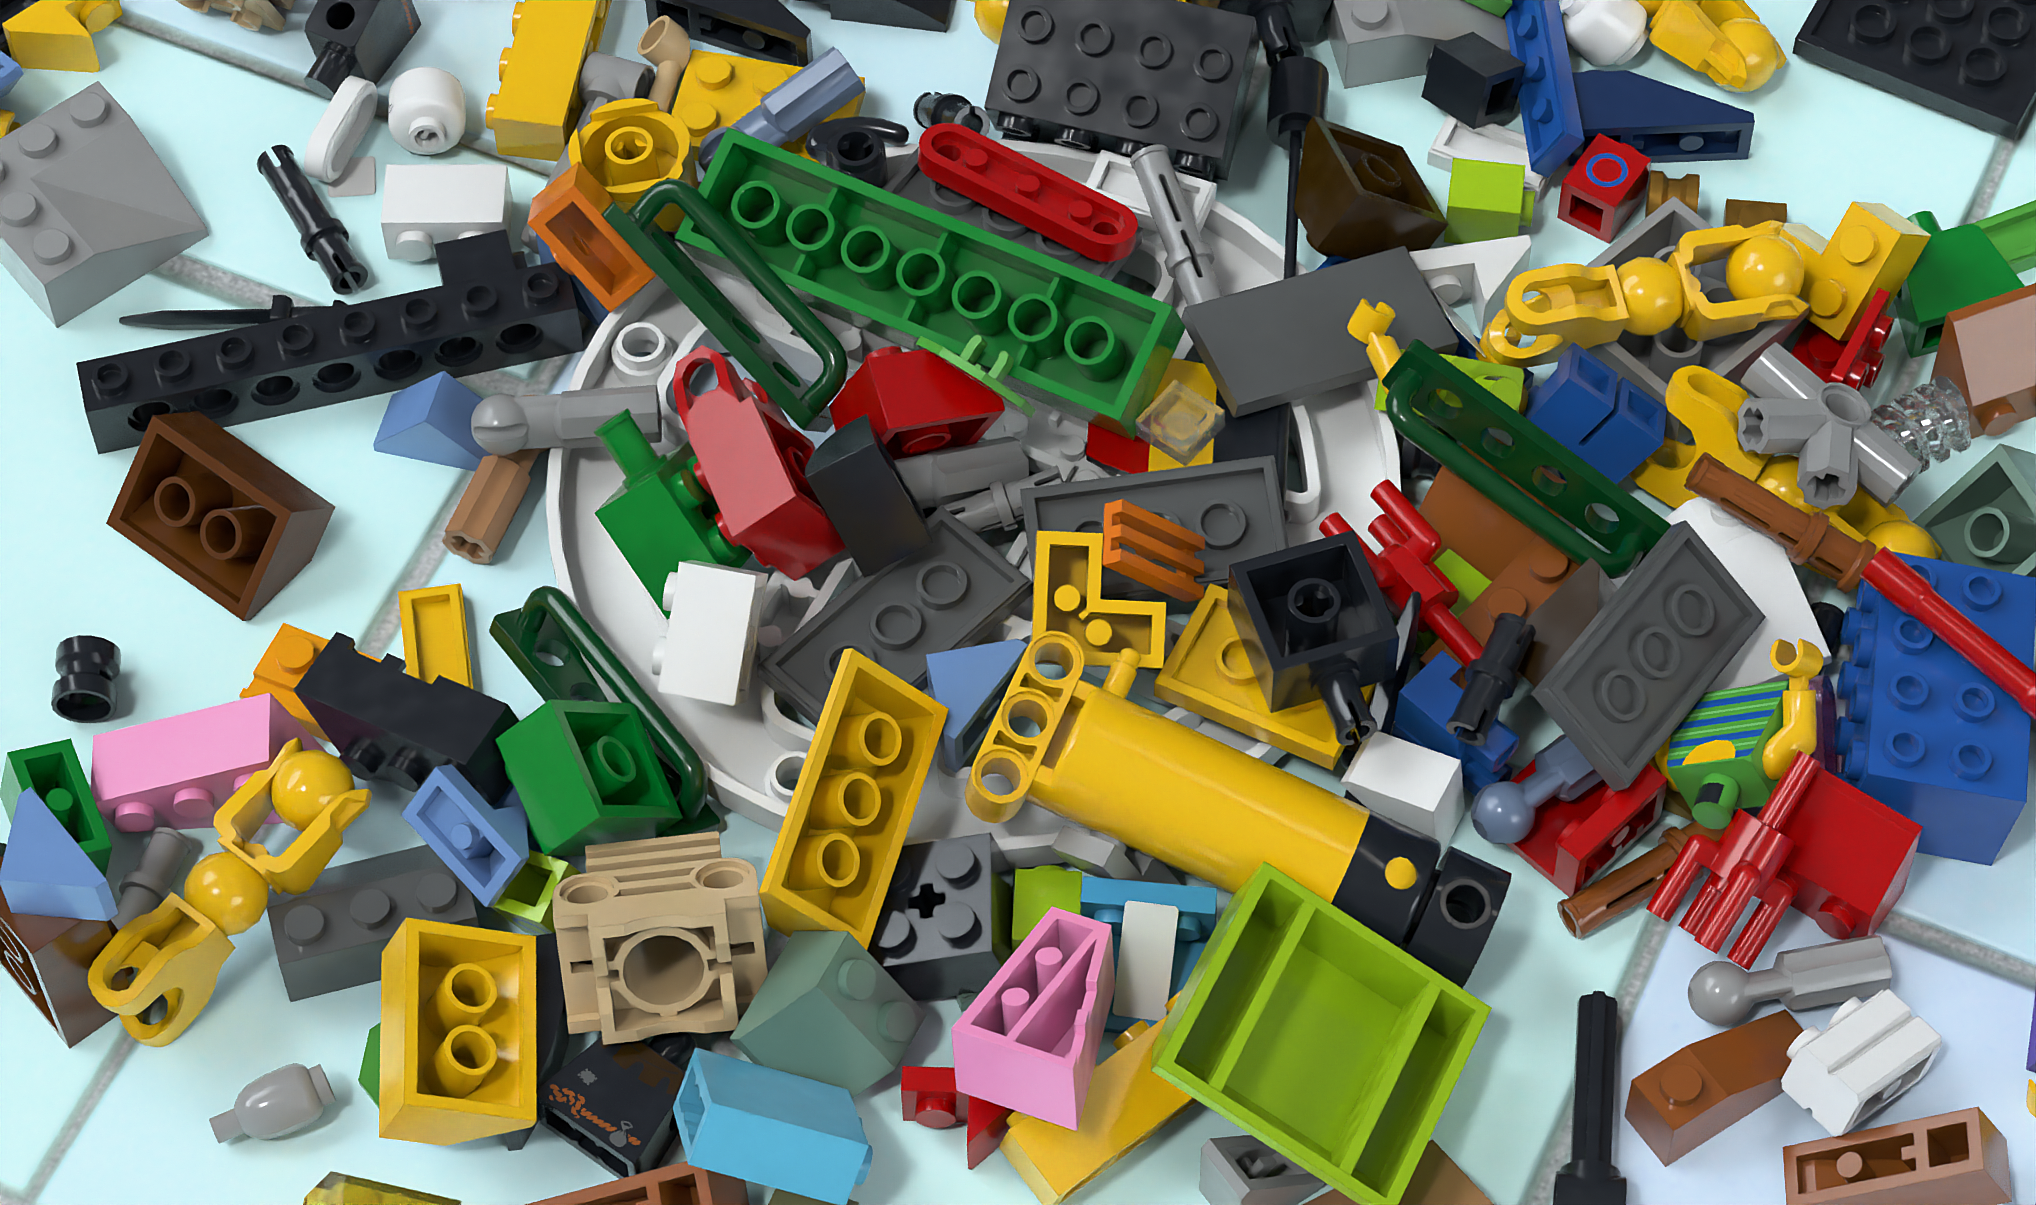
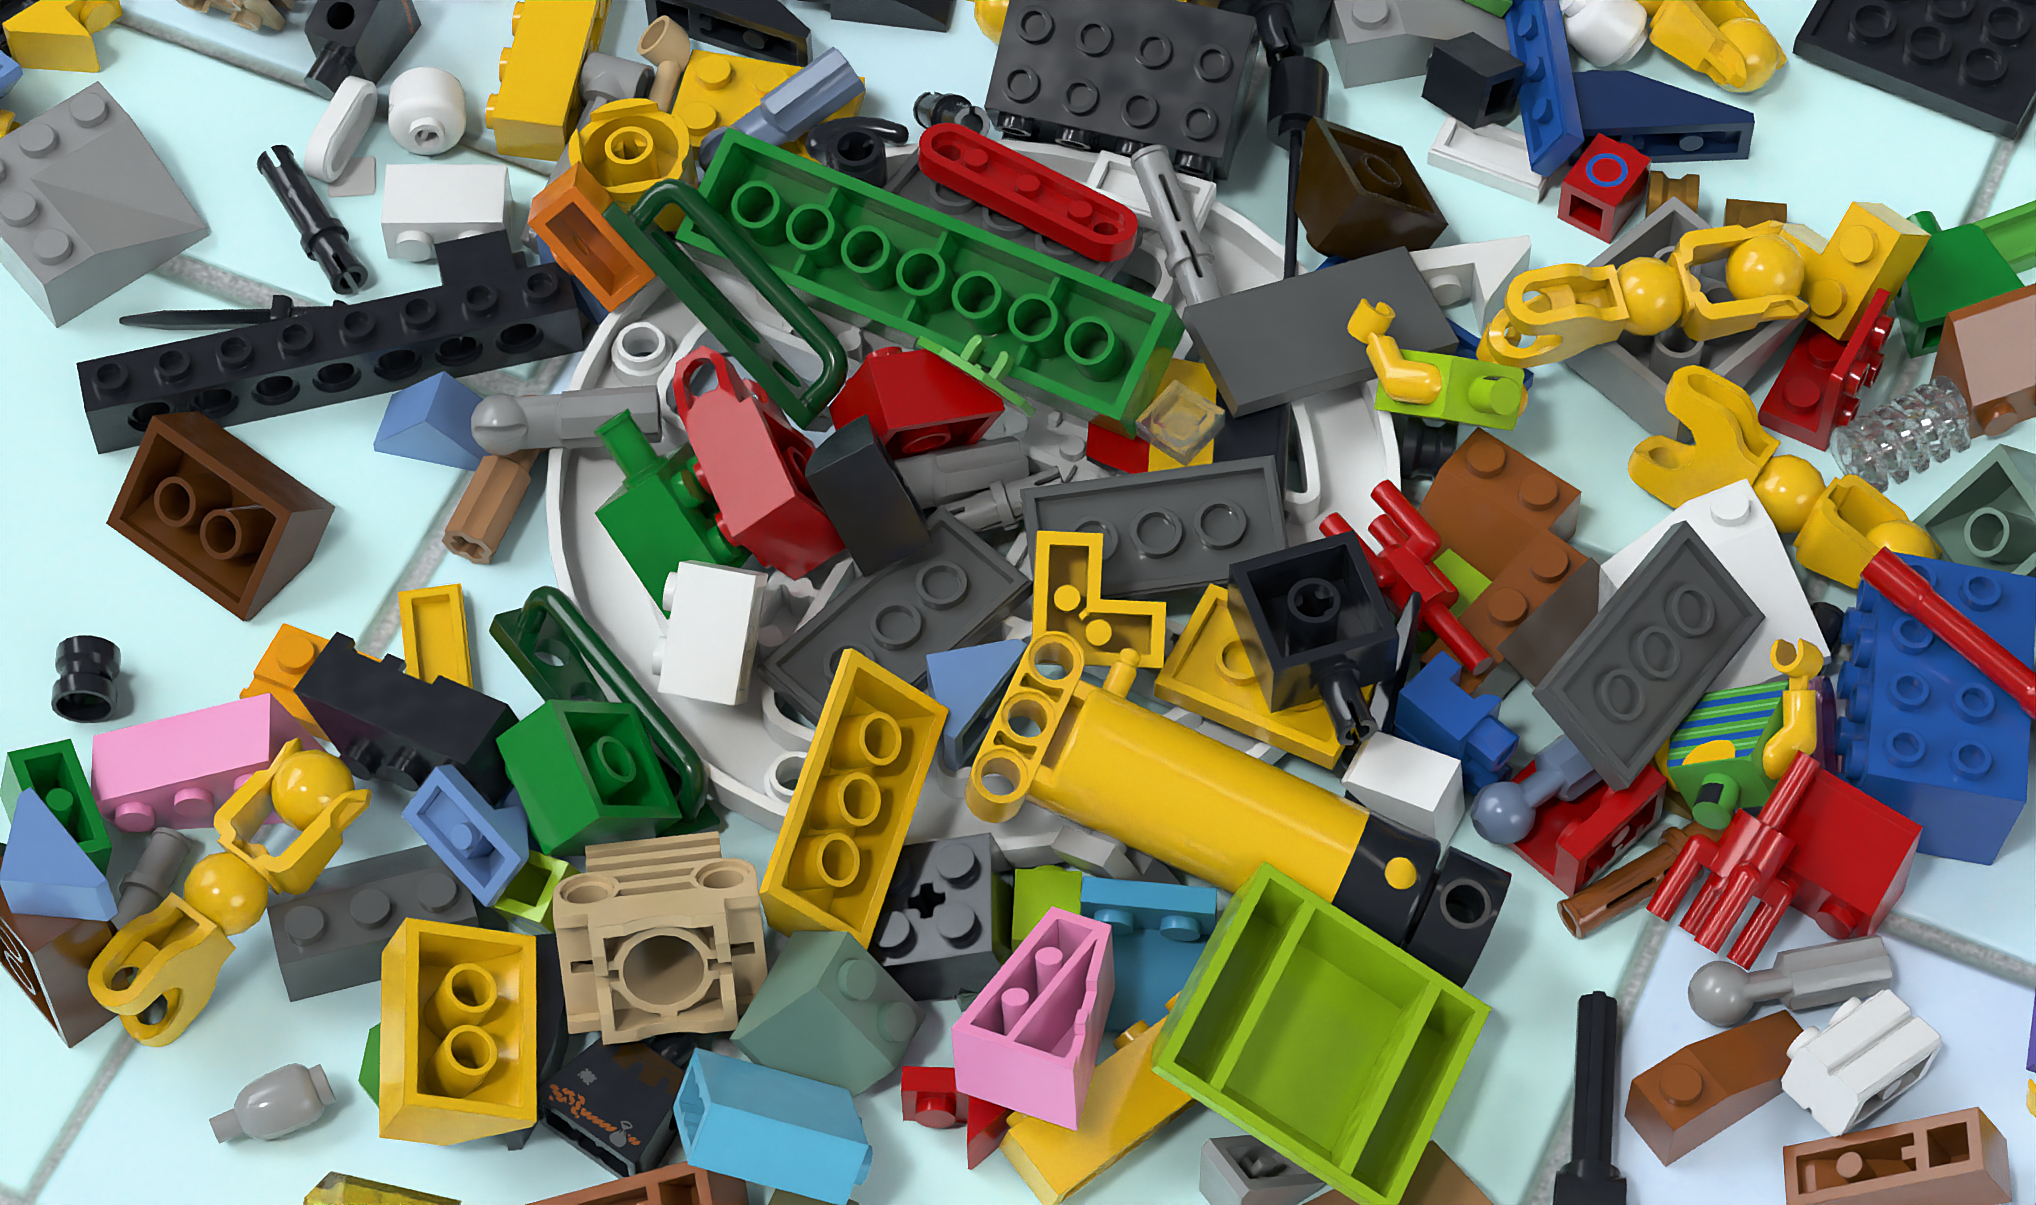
(1145, 960): white sticker -> none
(1152, 539): orange tile -> none
(1414, 383): dark green piece -> none
(1460, 325): white sticker -> none
(1486, 201): lime brick -> none
(1491, 679): black pin -> none
(1596, 416): blue hips -> none
(1804, 535): dark orange pin -> none
(1826, 427): light grey piece -> none

